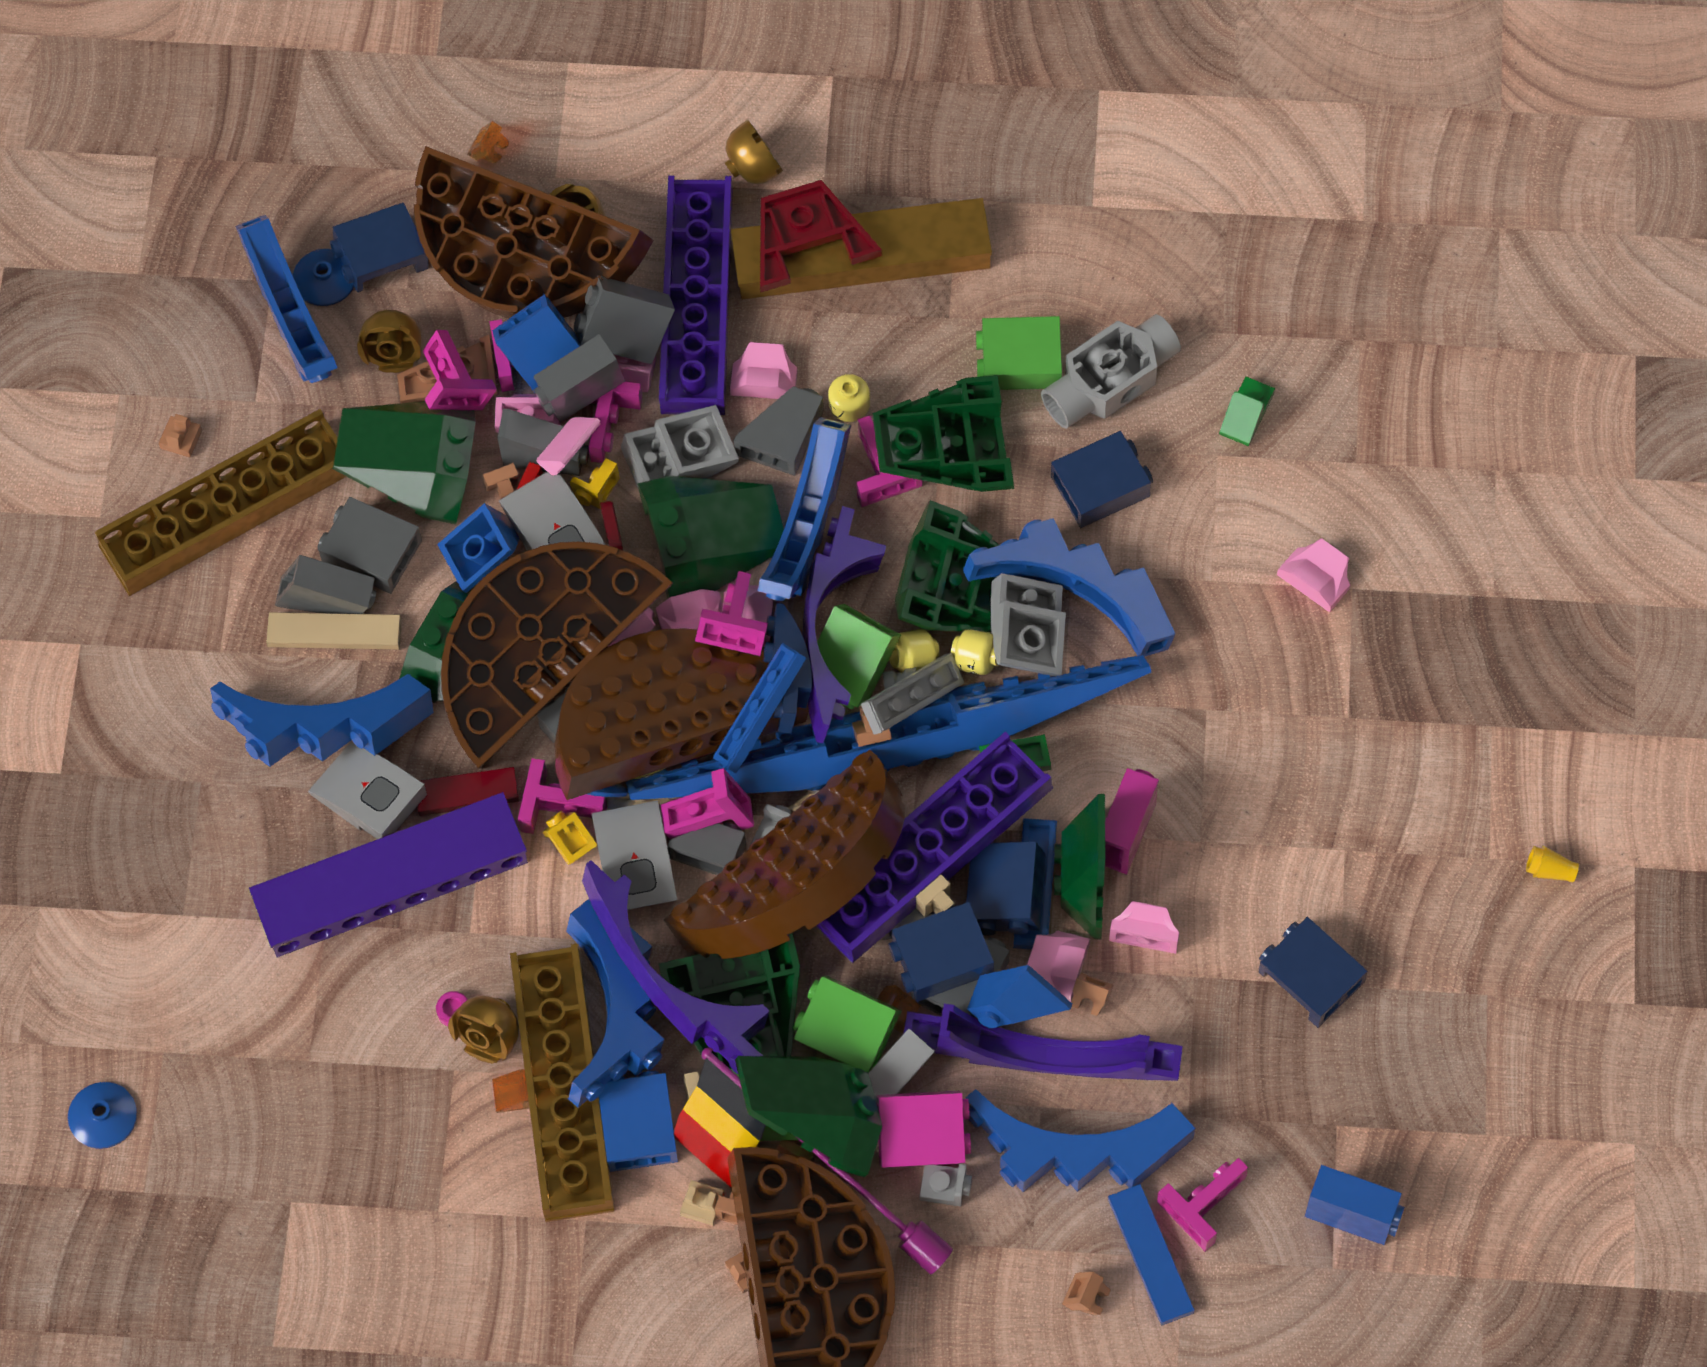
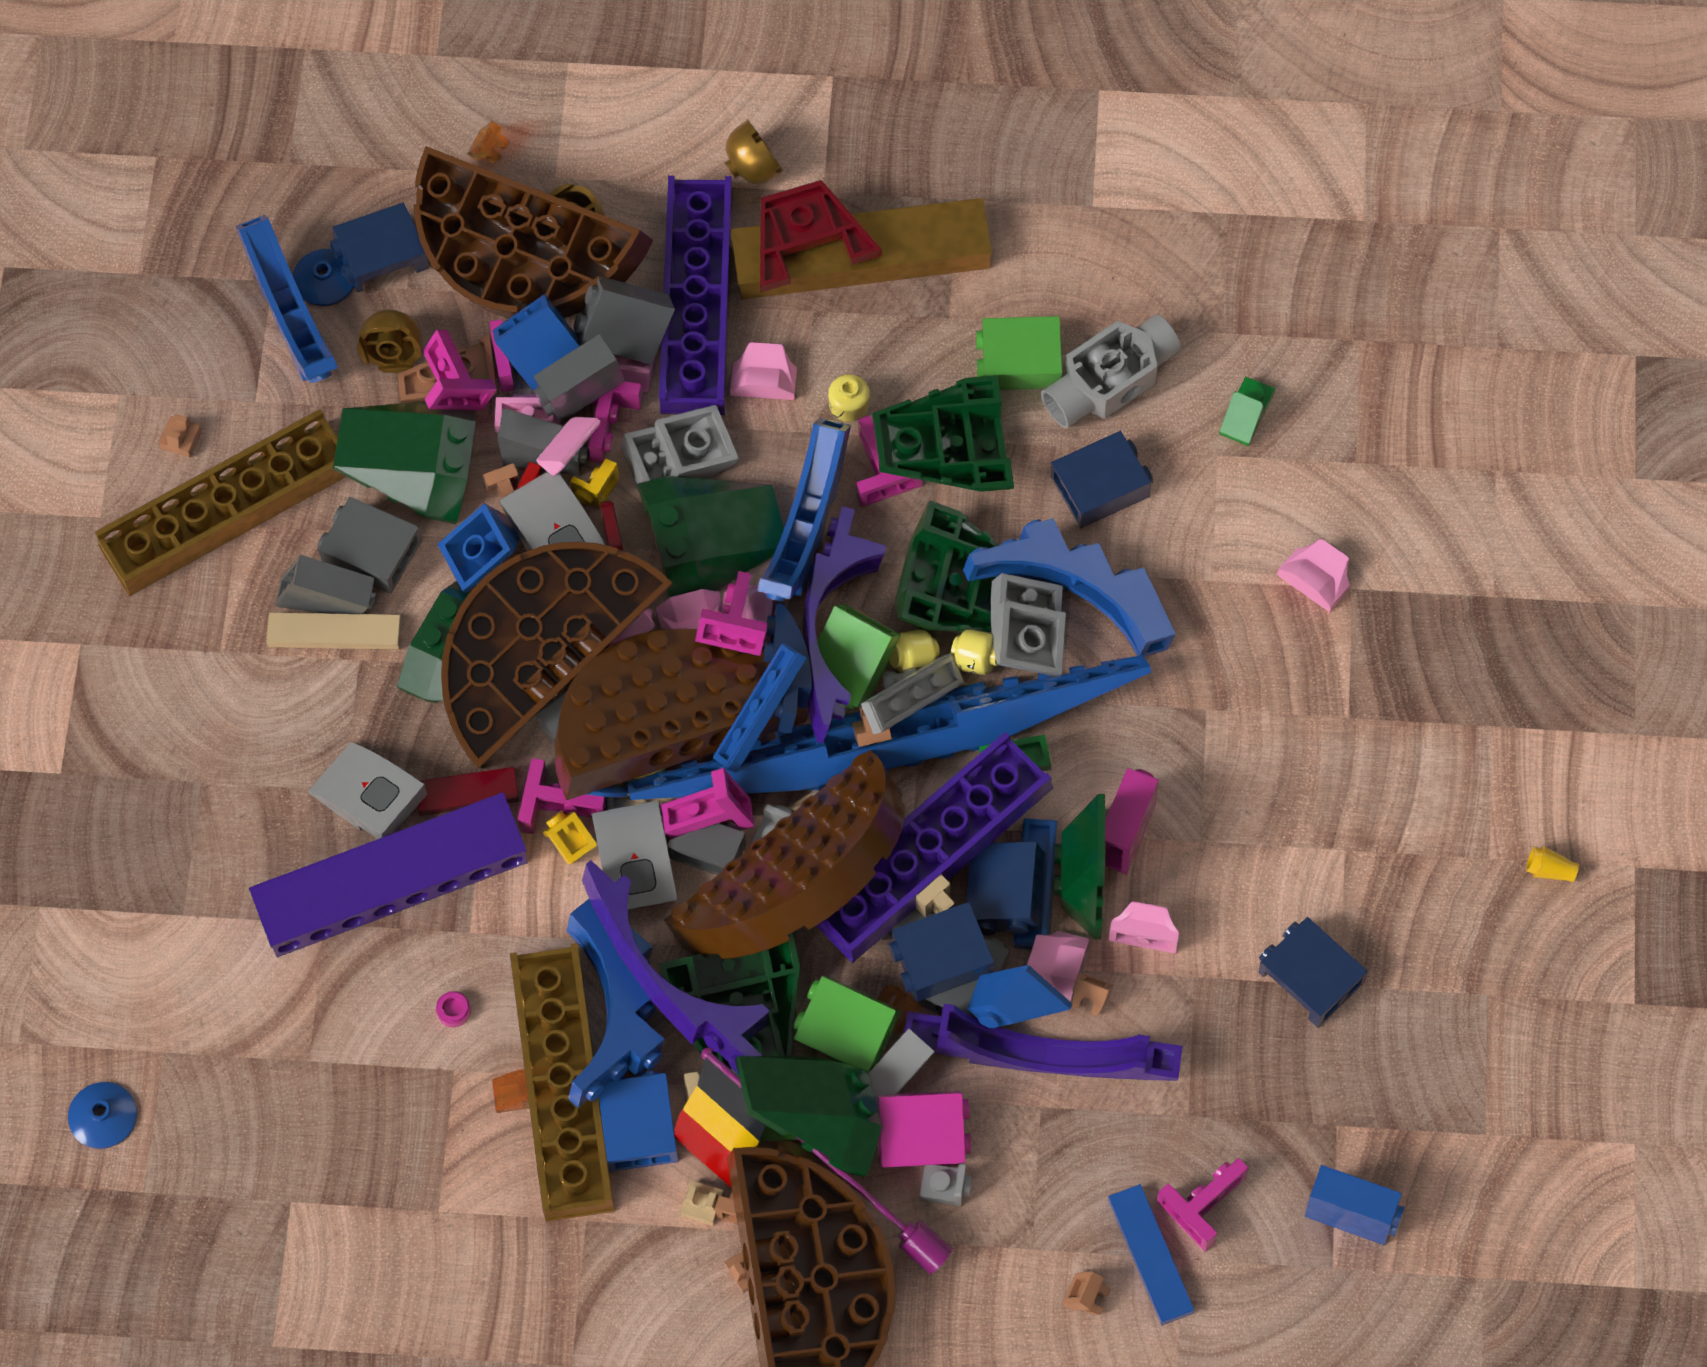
(323, 729): blue arch -> none
(485, 1027): pearl gold cylinder -> none
(782, 431): dark grey slope -> none
(1128, 1152): blue arch -> none

